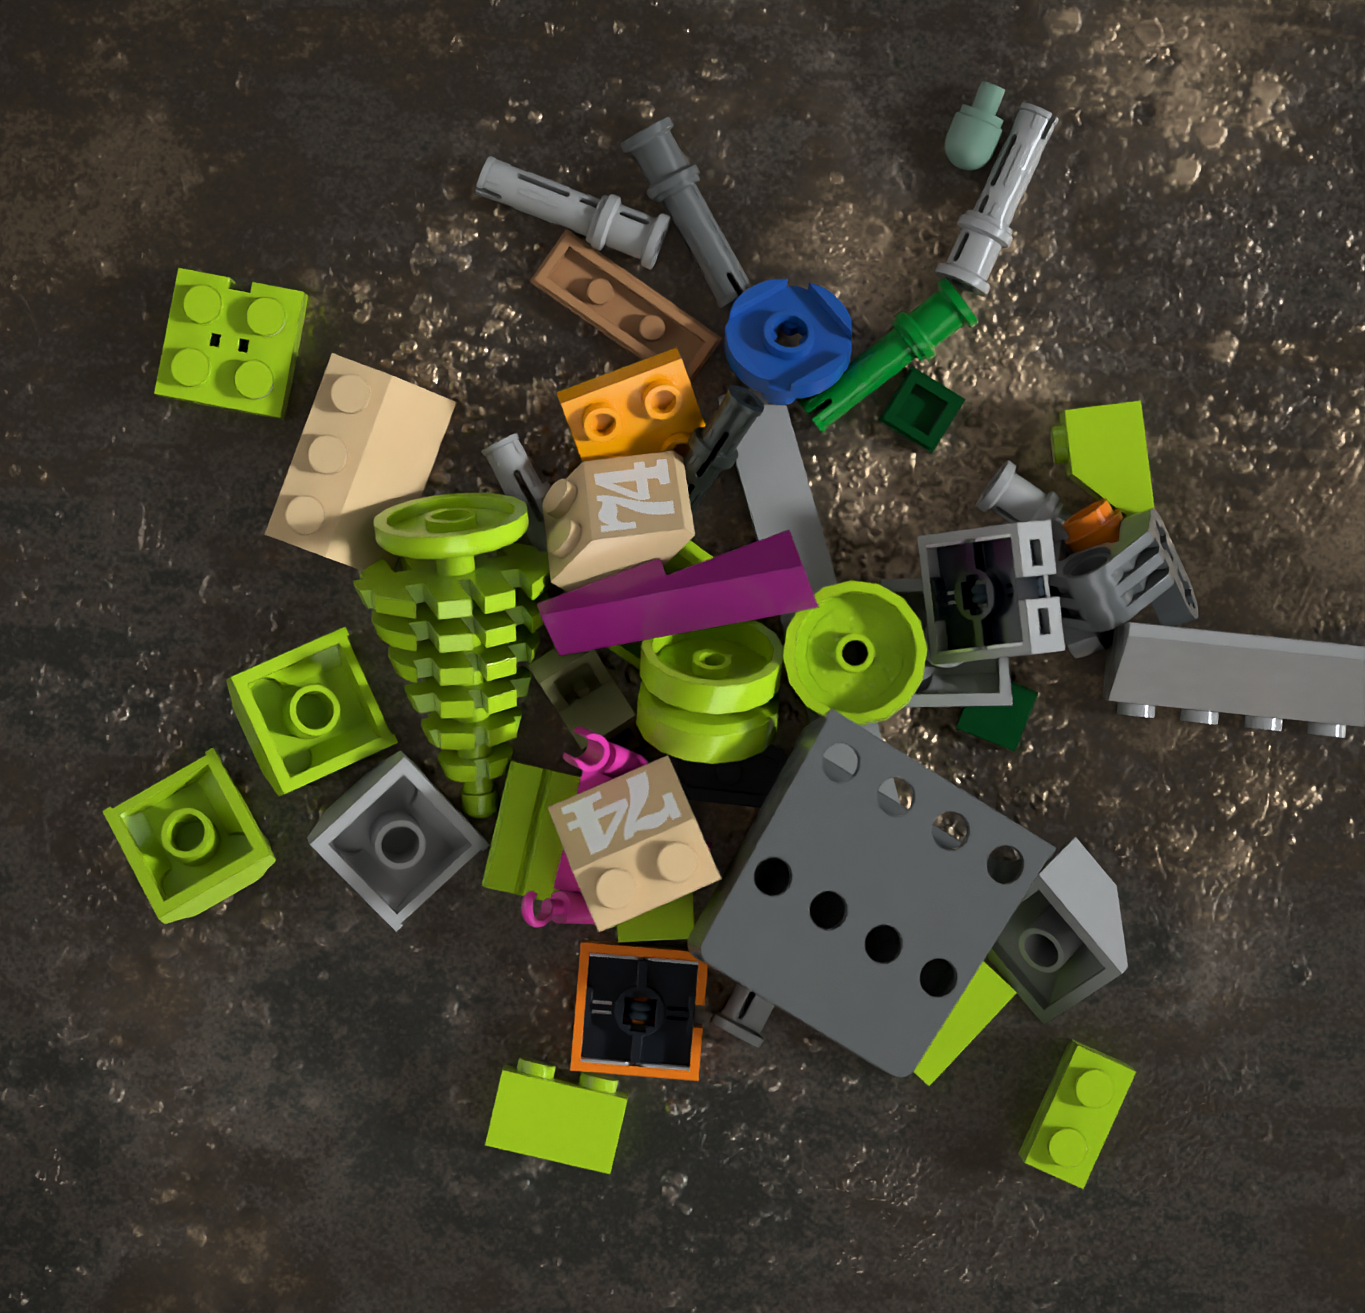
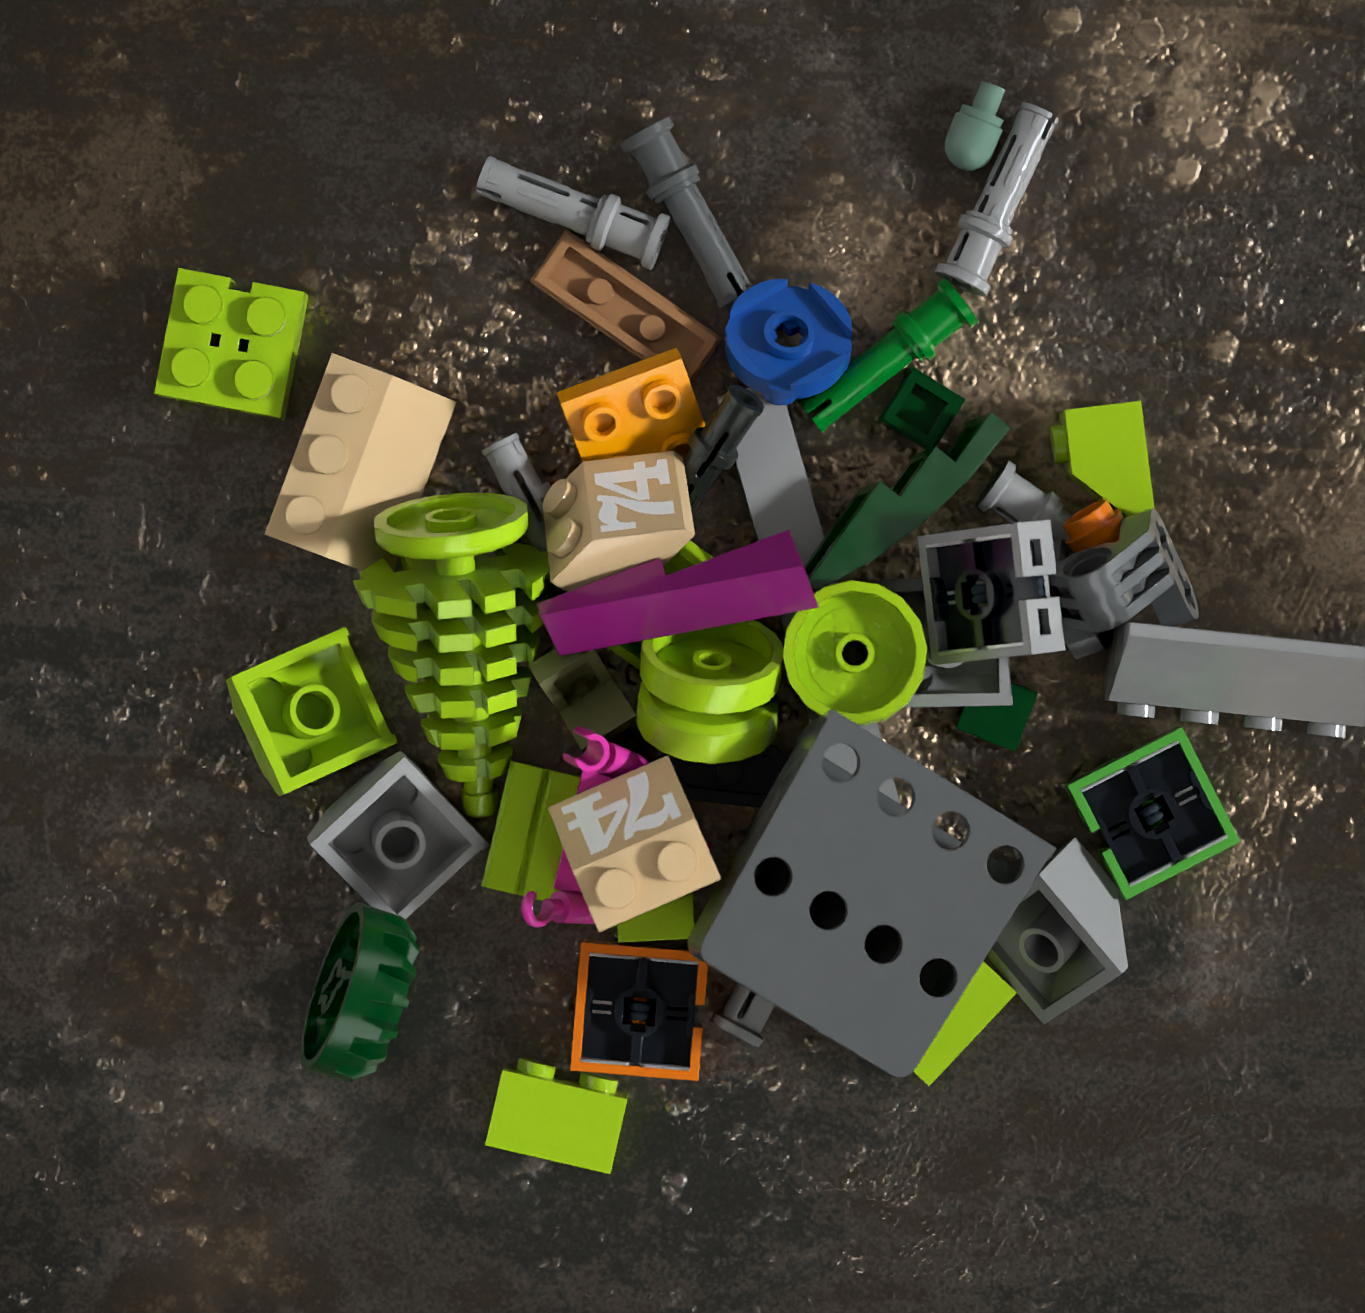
(191, 839): lime slope -> none
(359, 994): none -> dark green gear
(885, 515): none -> dark green slope
(1076, 1113): lime brick -> none
(1174, 800): none -> piece

